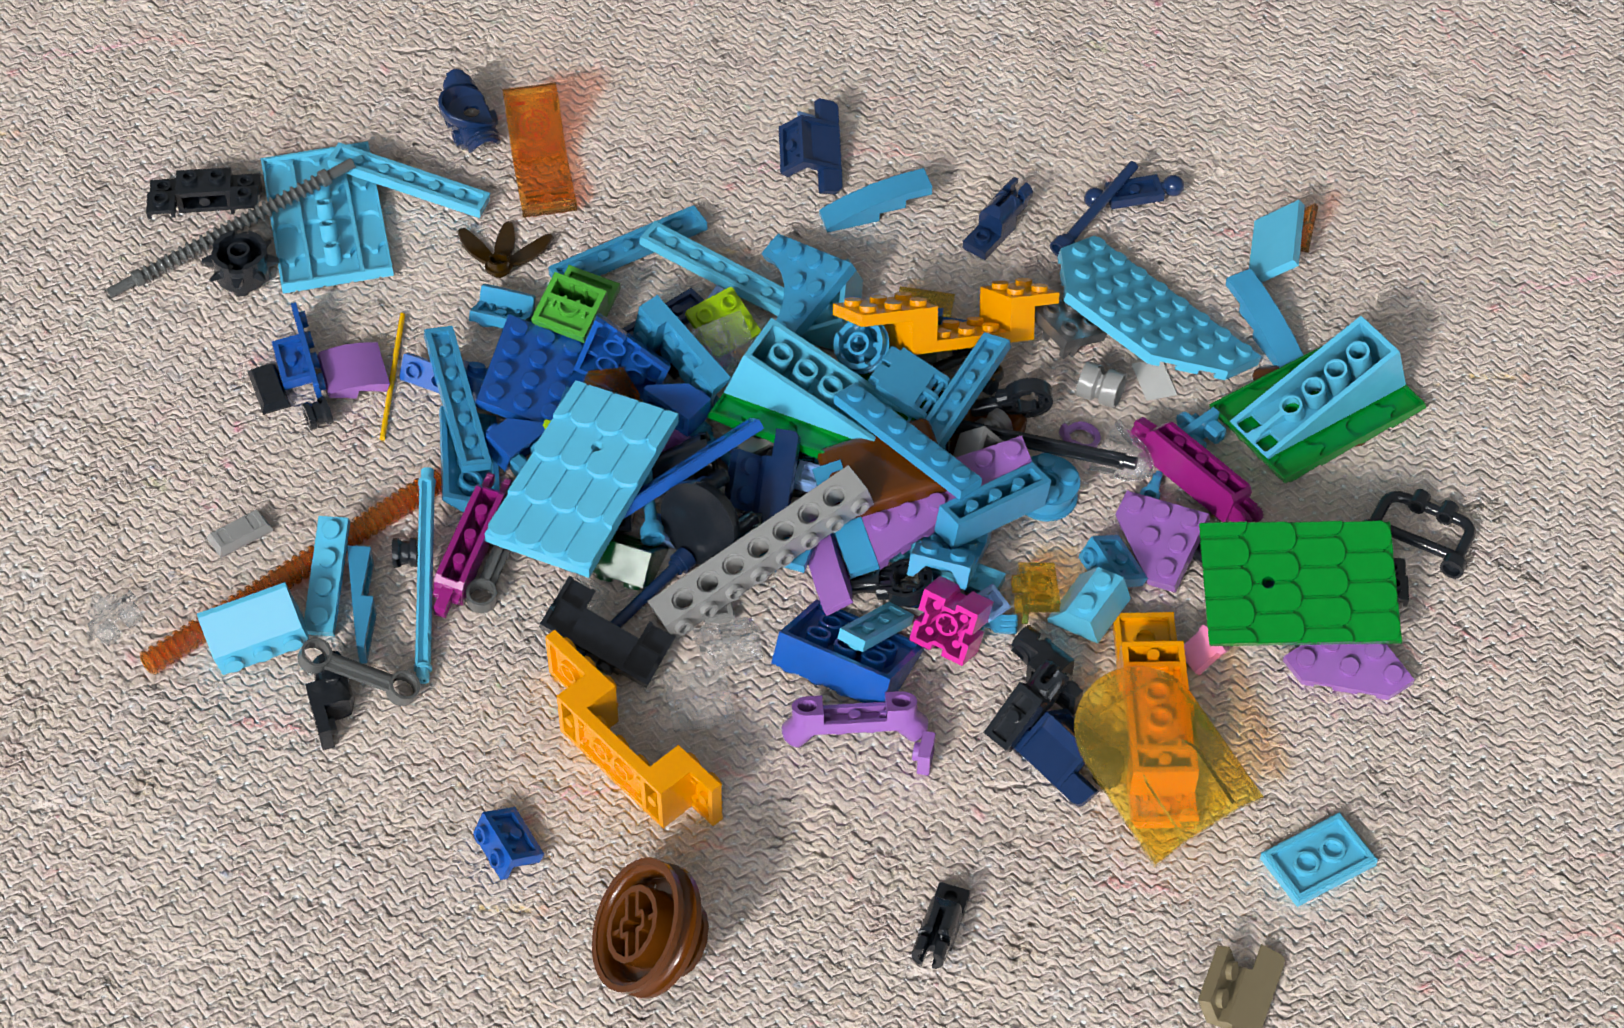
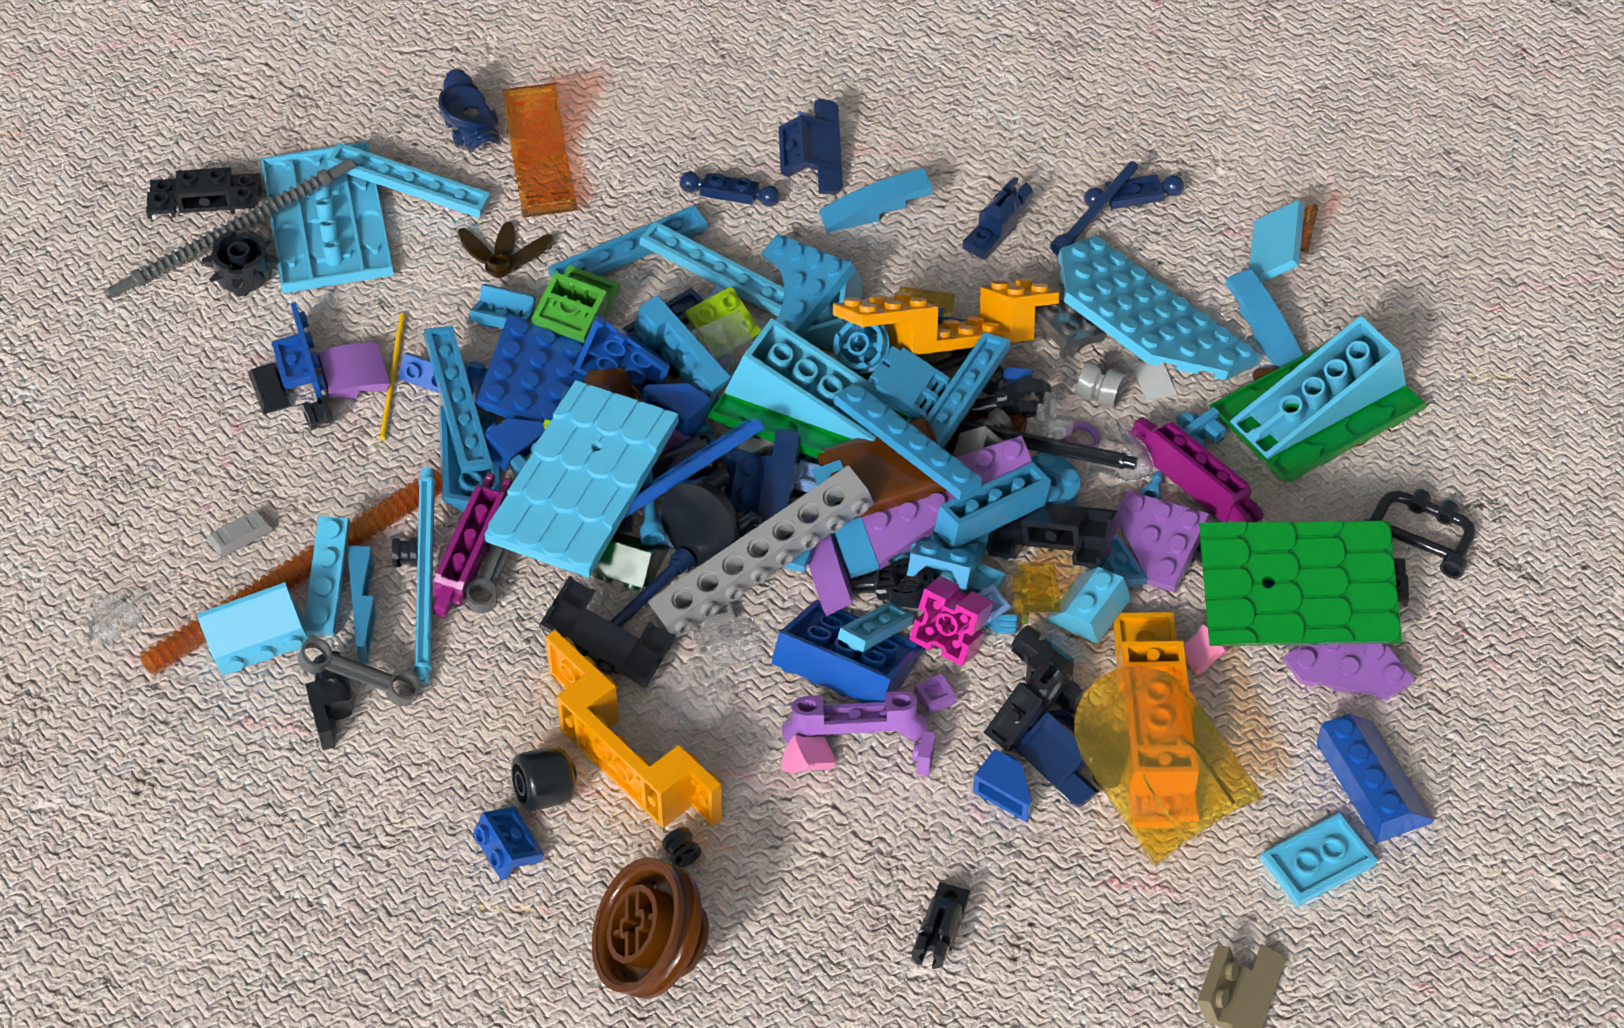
(543, 778): none -> black head
(681, 847): none -> black wheel
(729, 188): none -> dark blue plate
(807, 754): none -> bright pink tile
(935, 694): none -> medium lavender plate
(1004, 784): none -> blue slope
(1012, 374): none -> blue tile
(1049, 423): none -> clear bracket
(1062, 528): none -> black bracket
(1371, 777): none -> blue slope

